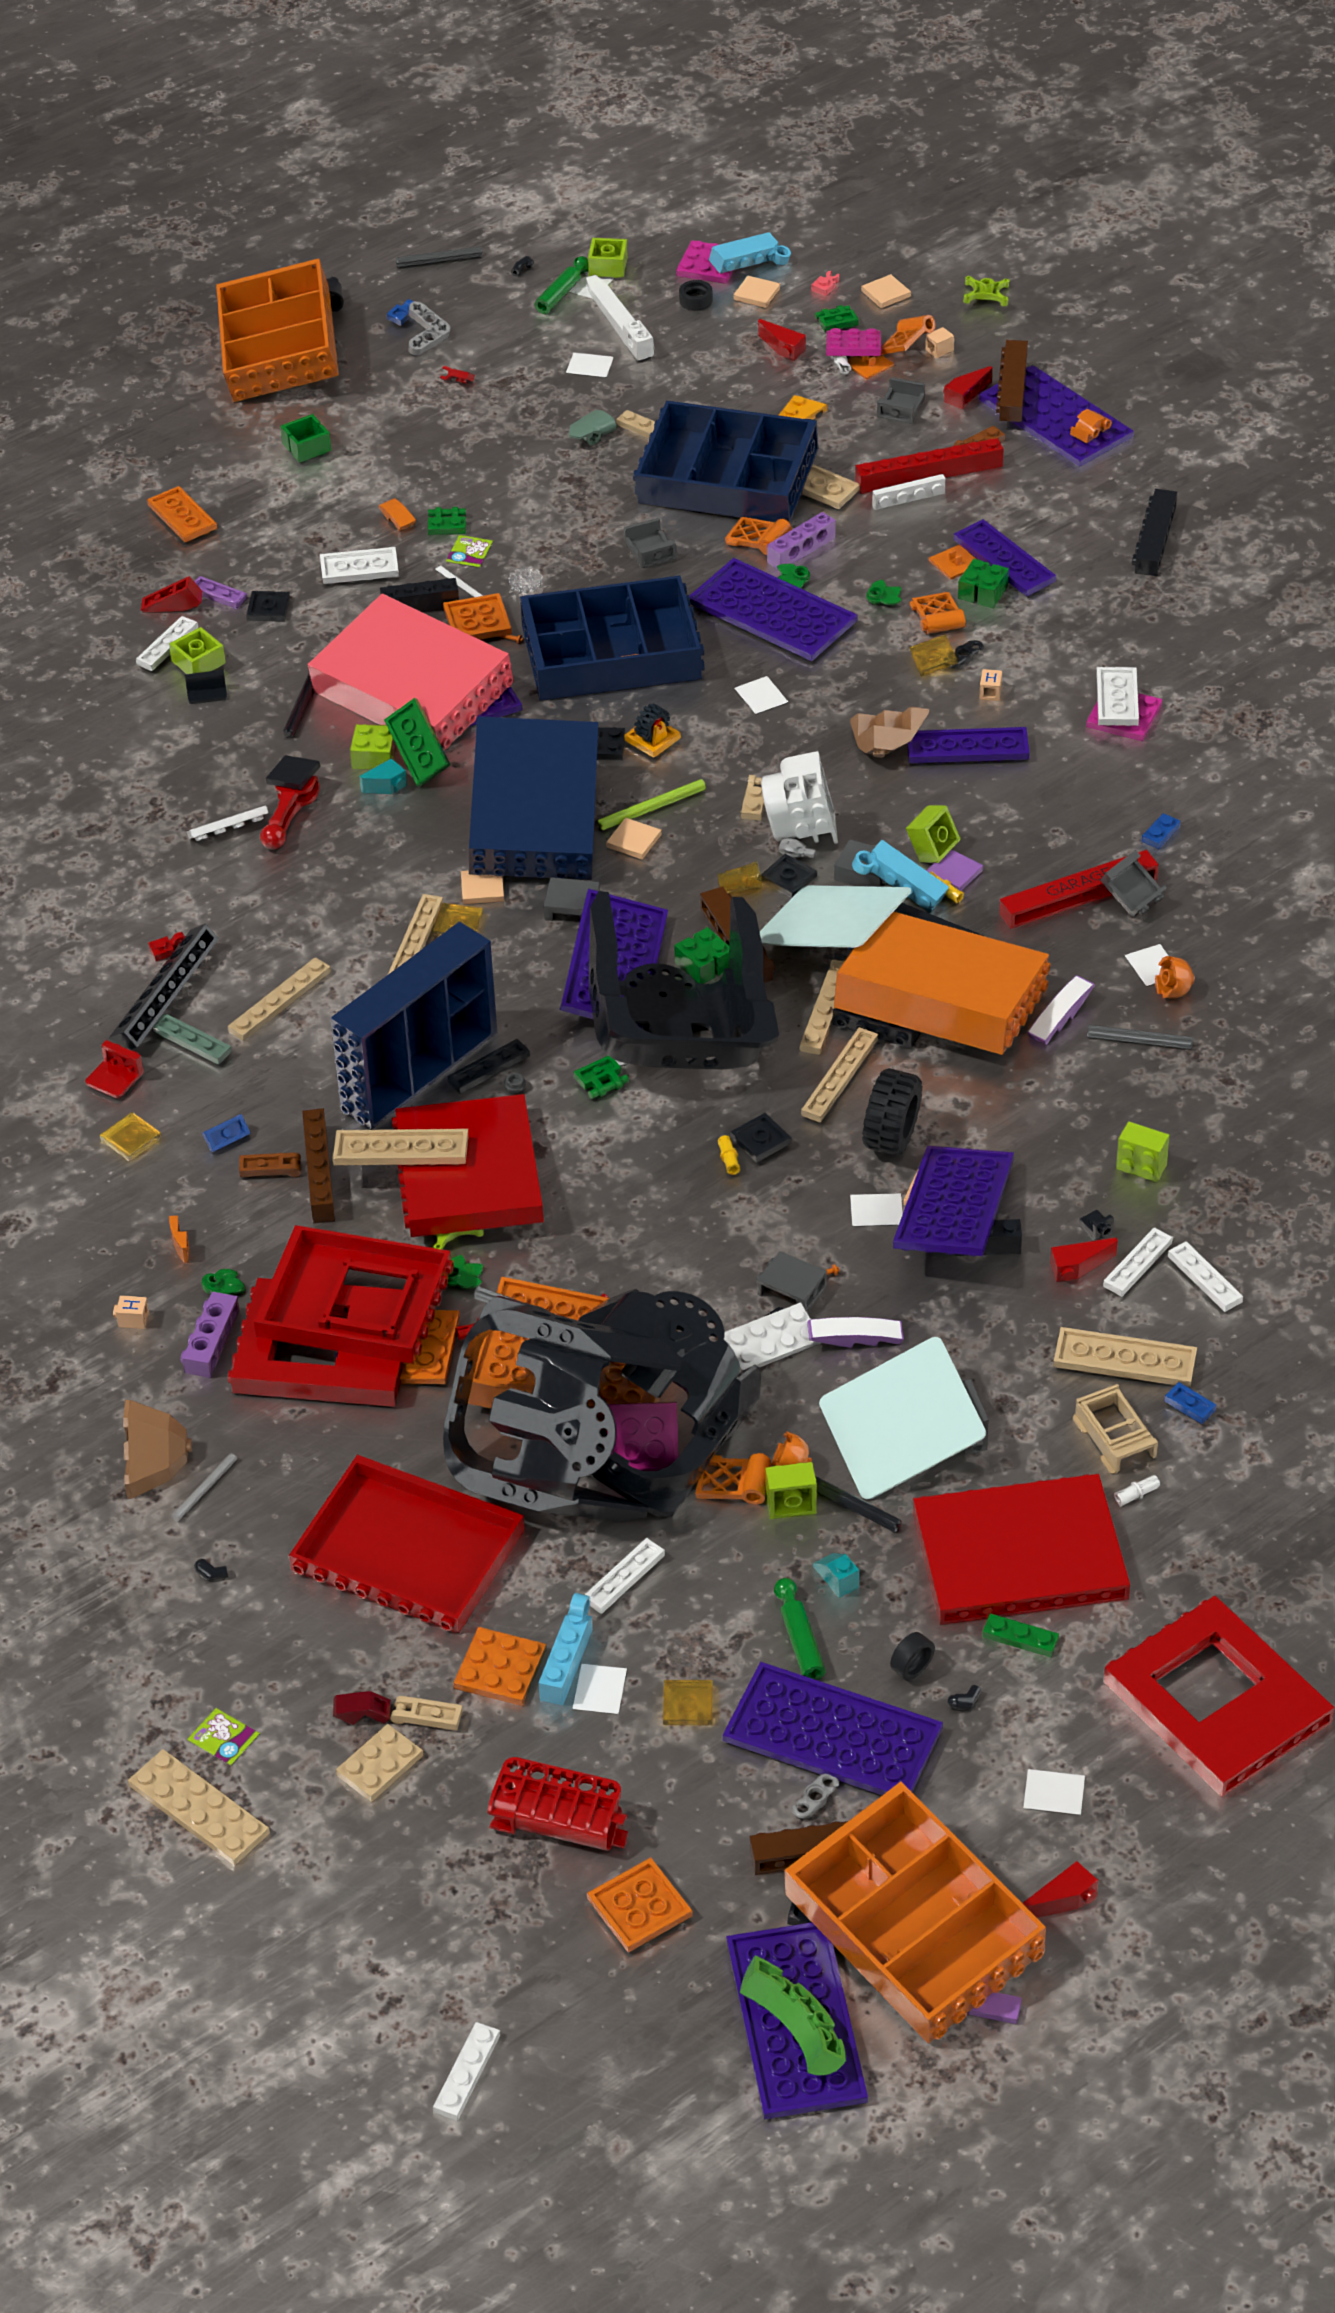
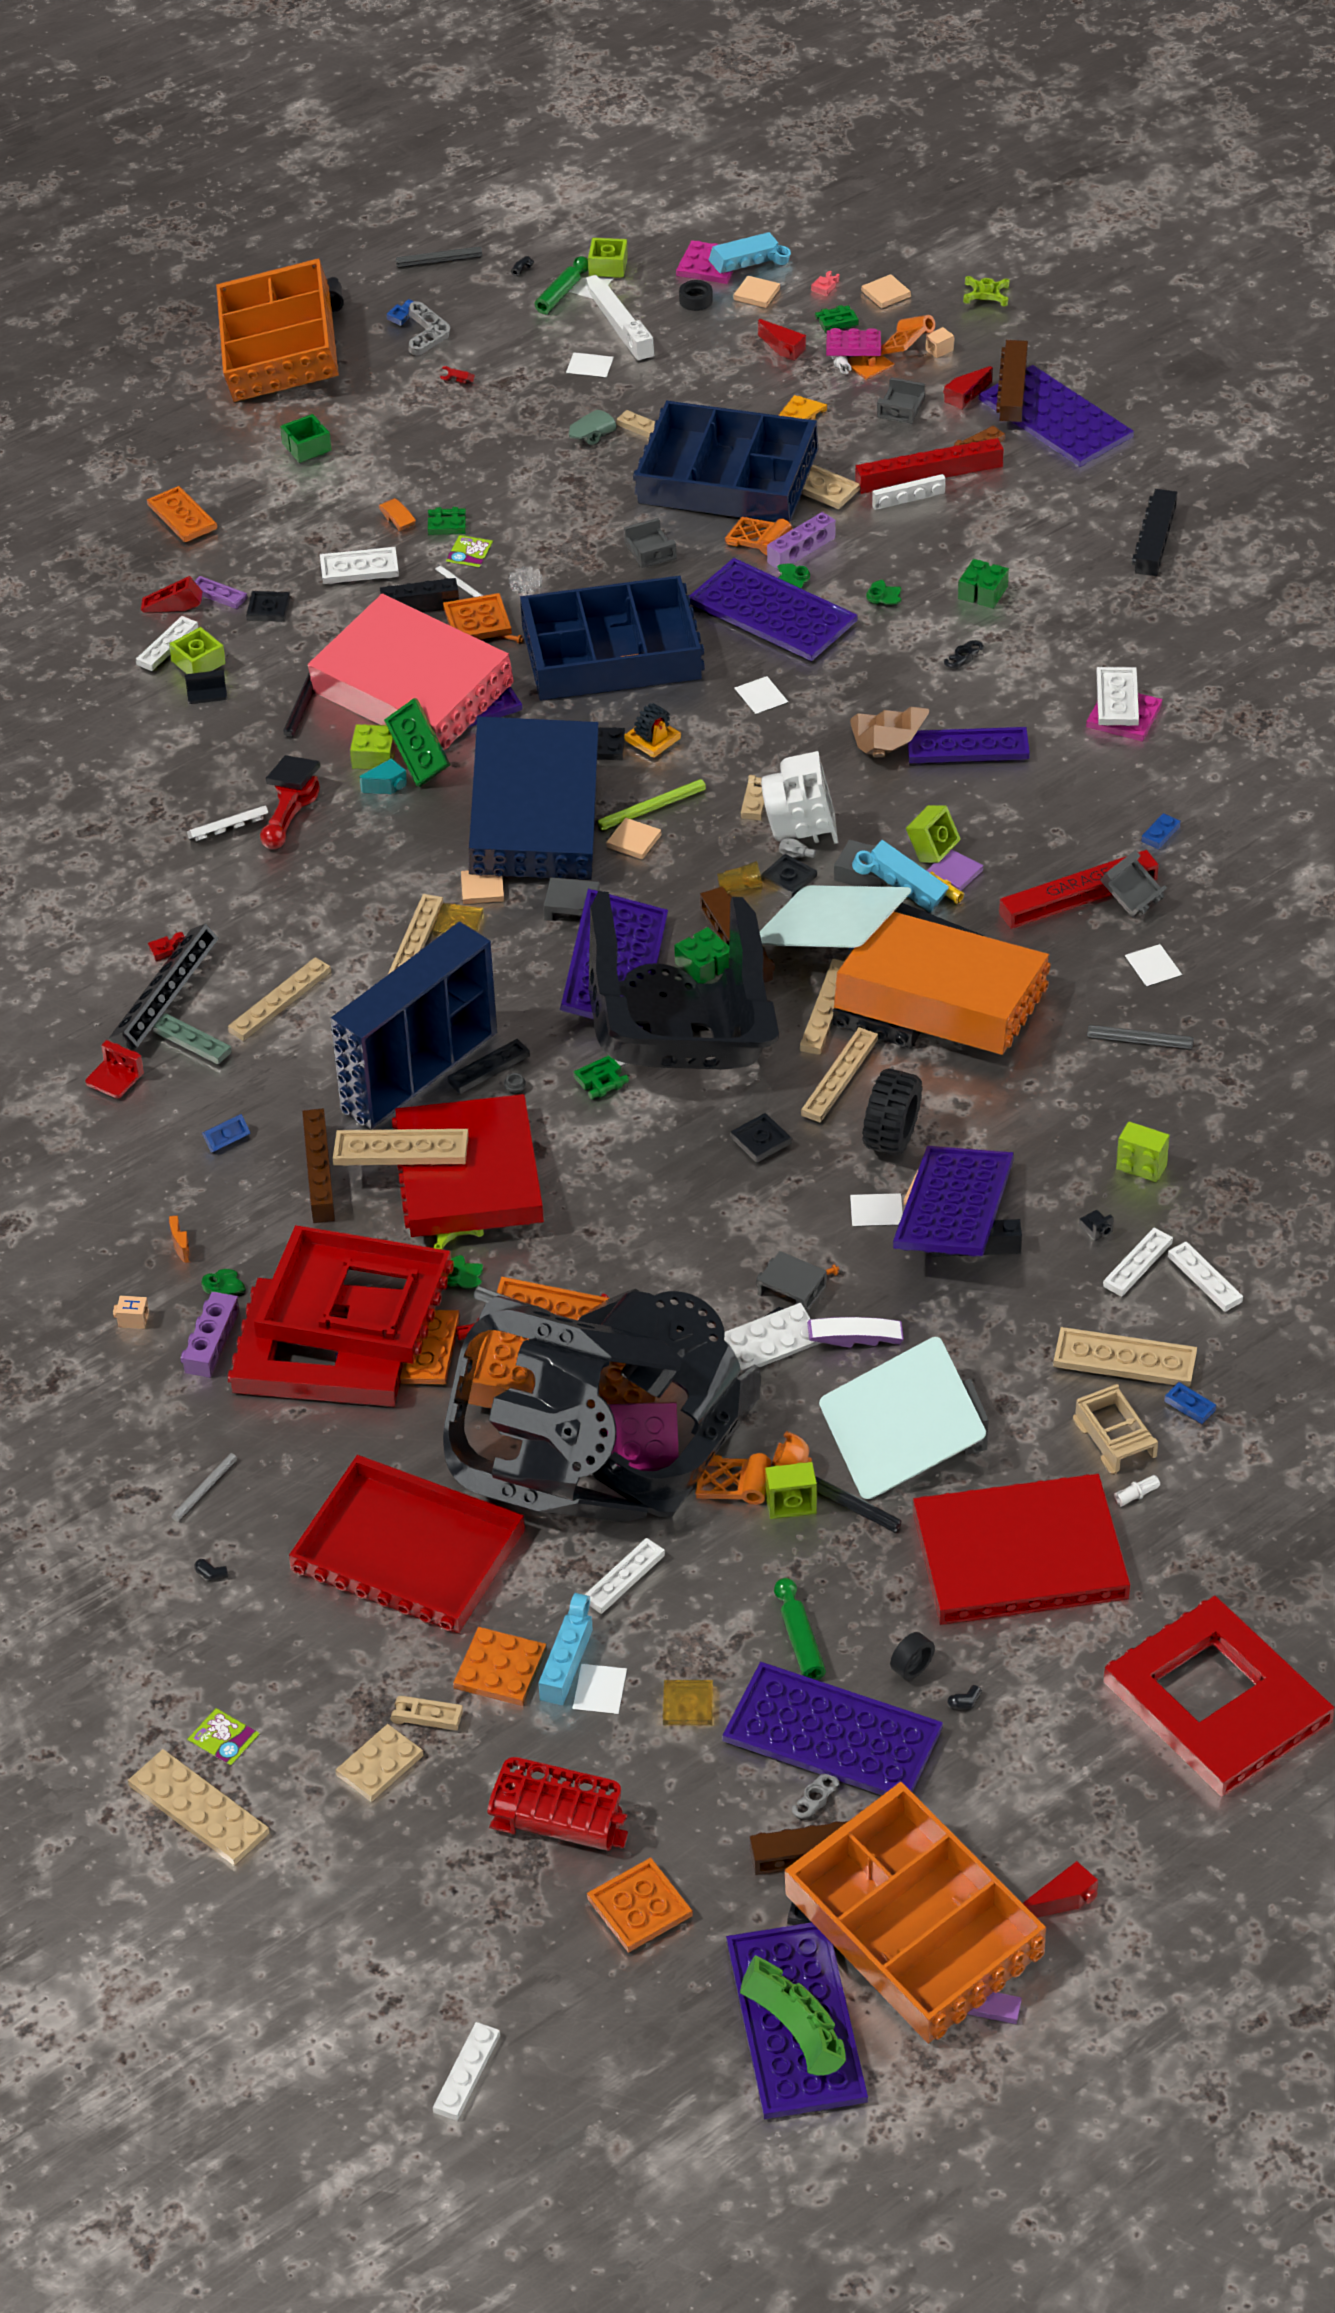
(130, 1136): clear yellow tile -> none
(154, 1448): medium nougat brick -> none
(270, 1164): dark orange plate -> none
(354, 1706): dark red slope -> none
(729, 1155): yellow pin -> none
(838, 1573): teal slope -> none
(933, 655): clear yellow tile -> none
(940, 619): orange piece -> none
(952, 561): orange piece -> none
(990, 685): light nougat brick -> none
(995, 548): dark purple plate -> none
(1020, 1635): green plate -> none
(1054, 1791): white sticker -> none
(1060, 1009): white slope -> none
(1078, 1259): red slope -> none
(1090, 425): orange cylinder -> none
(1174, 977): orange cylinder -> none

